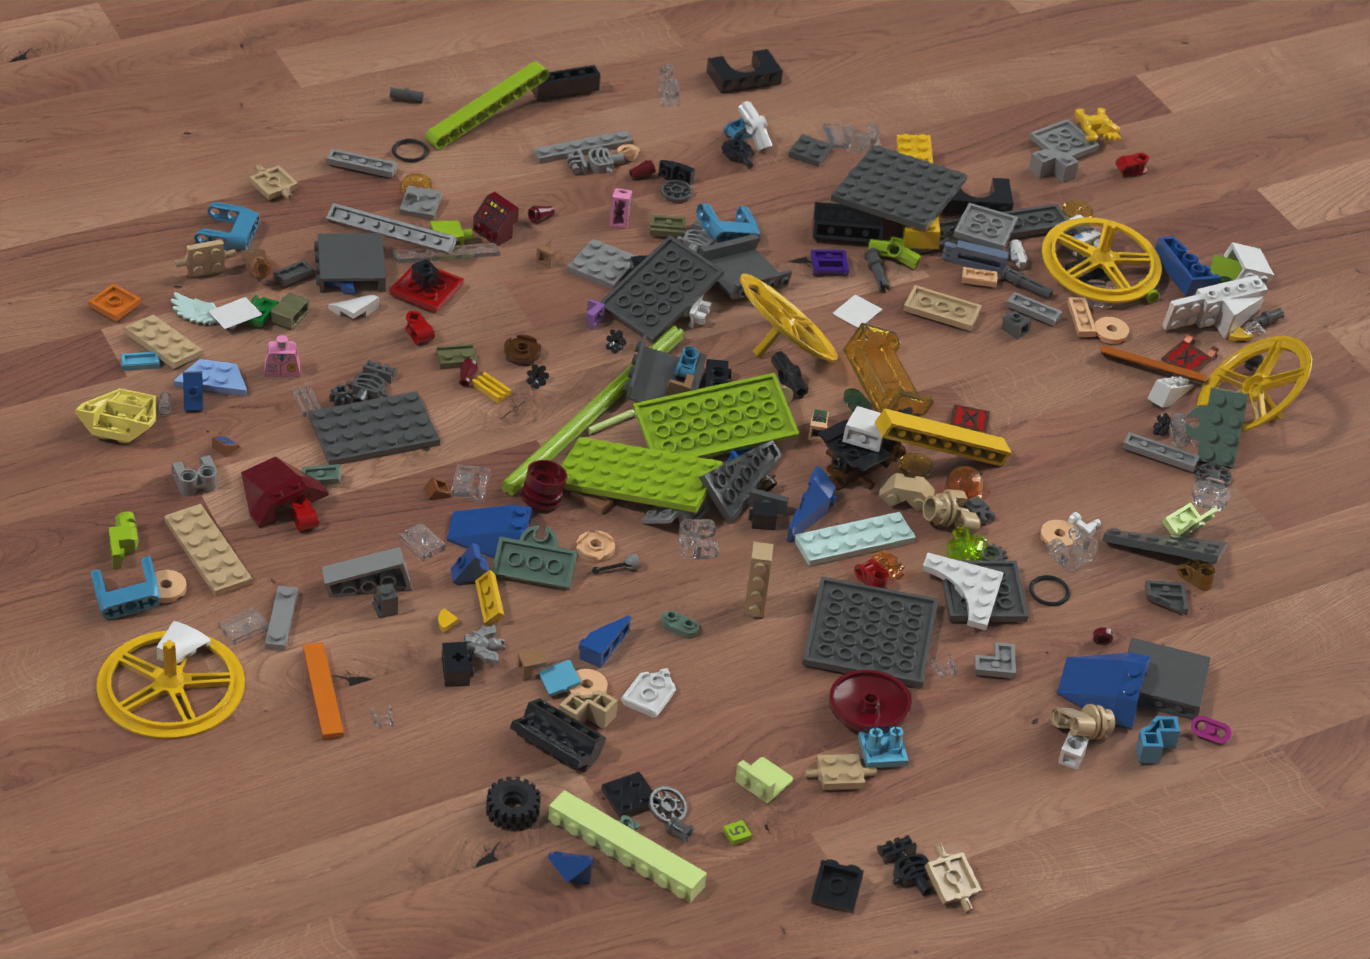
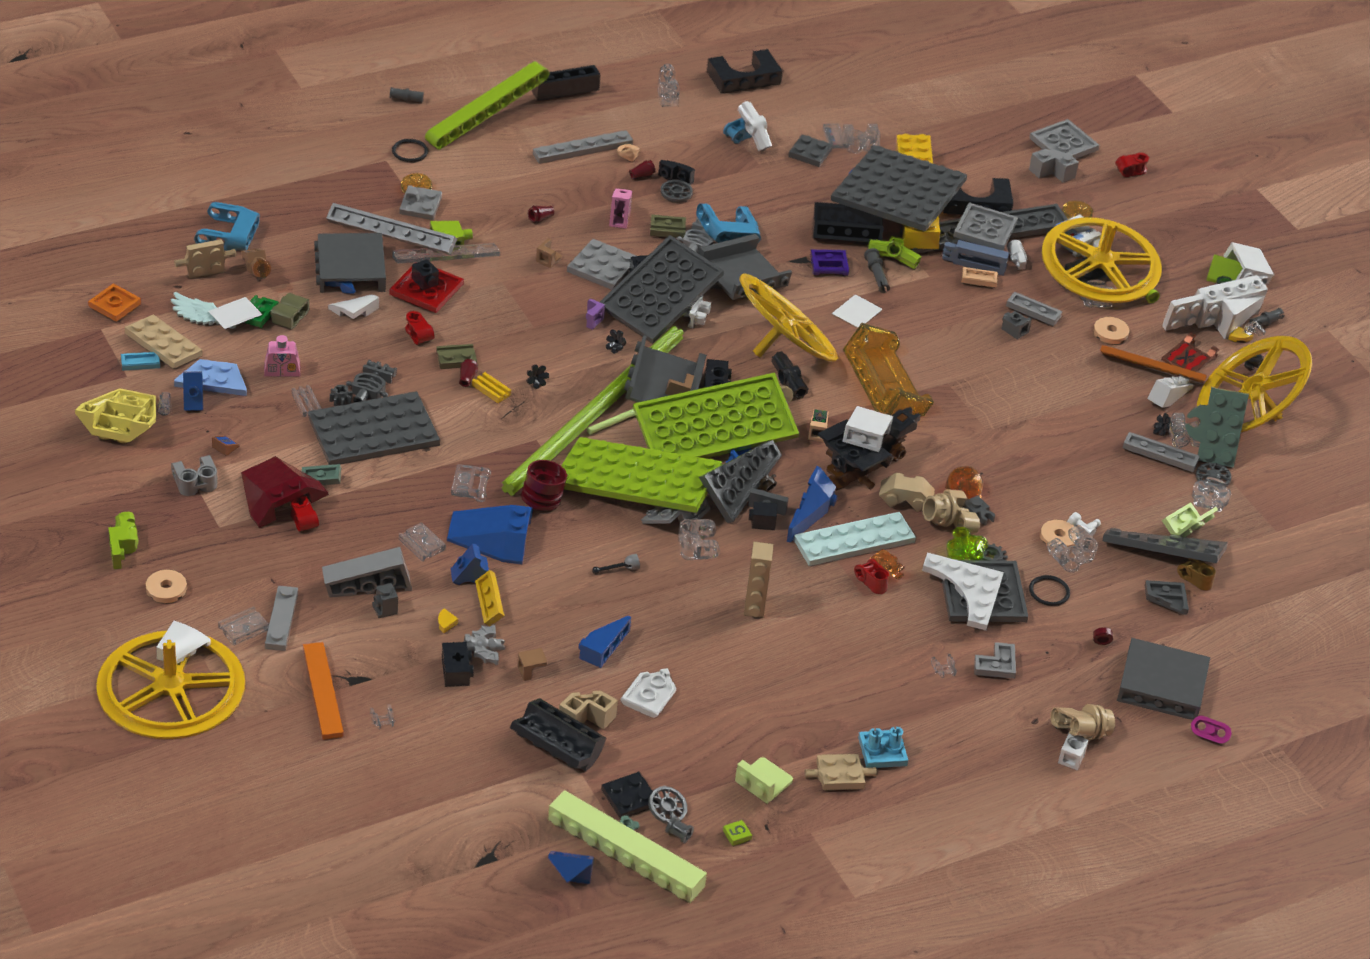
(130, 598): dark azure connector -> none
(208, 550): tan plate -> none
(273, 182): tan plate -> none
(293, 273): dark grey plate -> none
(362, 163): light grey plate -> none
(437, 489): dark orange slope -> none
(495, 219): dark red piece -> none
(513, 792): black tyre -> none
(514, 351): reddish brown plate -> none
(535, 559): sand green plate -> none
(559, 678): medium azure piece -> none
(591, 678): light nougat tile -> none
(595, 502): nougat tile -> none
(595, 554): light nougat tile -> none
(598, 159): light grey torso -> none
(679, 624): sand green plate -> none
(687, 362): dark azure piece -> none
(738, 150): black piece -> none
(837, 885): black plate -> none
(853, 398): clear green plate -> none
(870, 630): dark grey plate -> none
(870, 700): dark red dish -> none
(909, 866): black torso -> none
(916, 465): clear yellow wheel -> none
(942, 308): tan plate -> none
(942, 437): yellow brick -> none
(953, 878): tan plate -> none
(970, 418): flag -> none
(1020, 279): dark grey pin -> none
(1081, 317): light nougat plate -> none
(1097, 124): yellow animal -> none
(1106, 681): blue wedge -> none
(1160, 734): dark azure brick -> none
(1184, 267): blue wedge -> none

